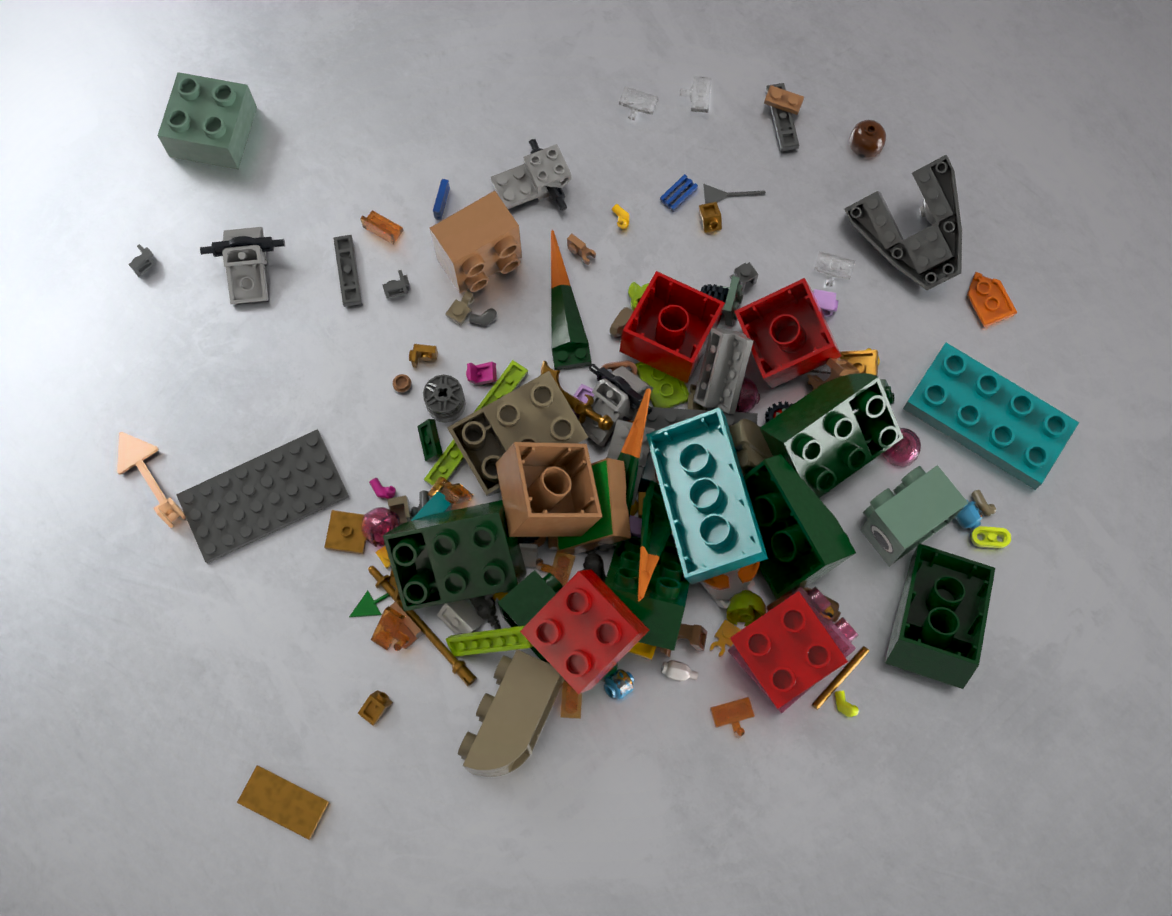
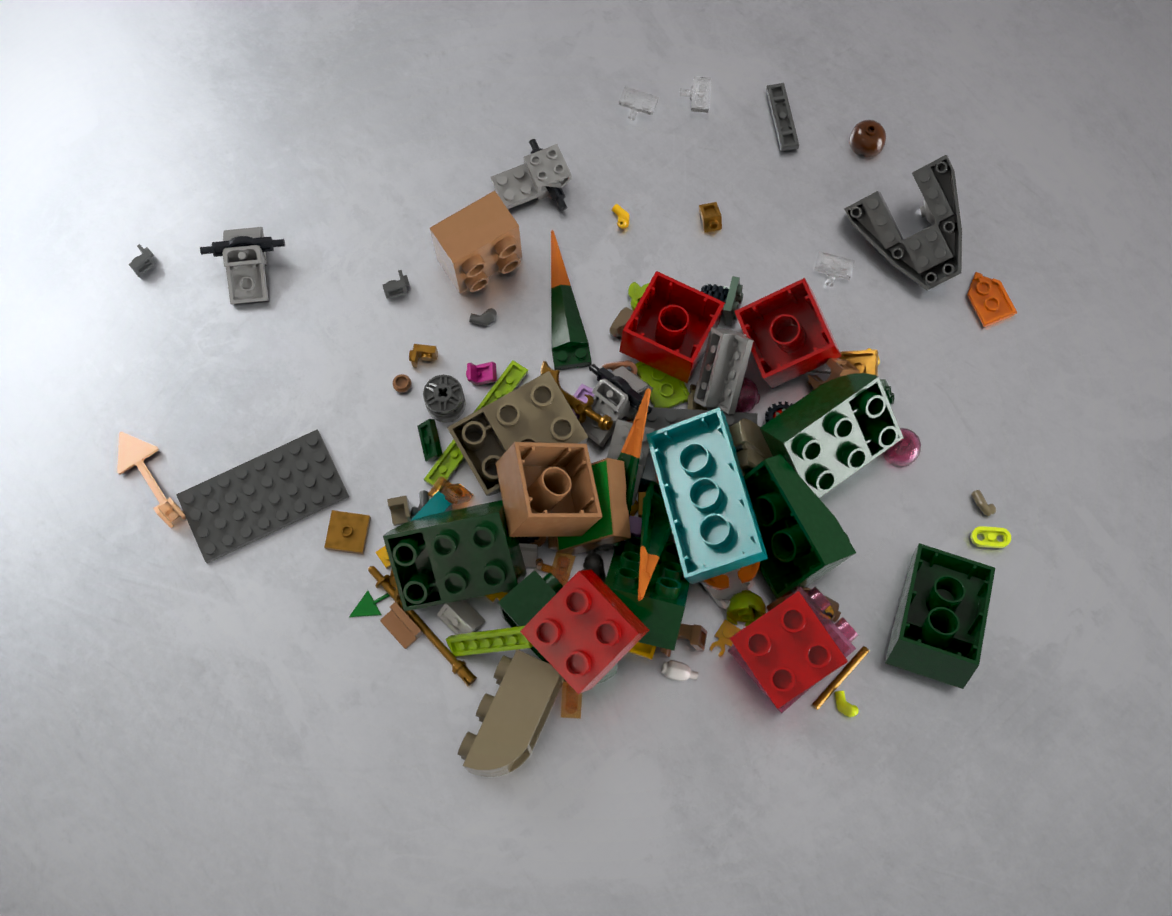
(207, 120): sand green brick -> none
(283, 802): pearl gold tile -> none
(347, 270): dark grey plate -> none
(375, 707): pearl gold bracket -> none
(377, 523): clear pink cylinder -> none
(380, 491): dark pink arm -> none
(381, 226): clear orange panel -> none
(388, 630): clear orange plate -> none
(441, 199): blue tile -> none
(460, 310): dark tan plate -> none
(486, 609): dark grey piece -> none
(577, 246): medium nougat plate -> none
(619, 684): head -> none
(688, 182): blue tile -> none
(715, 195): dark grey piece -> none
(733, 713): clear orange plate -> none
(746, 273): dark grey window -> none
(784, 100): medium nougat plate -> none
(826, 301): lavender brick -> none
(914, 514): sand green brick -> none
(969, 516): dark azure head -> none
(991, 416): teal plate -> none

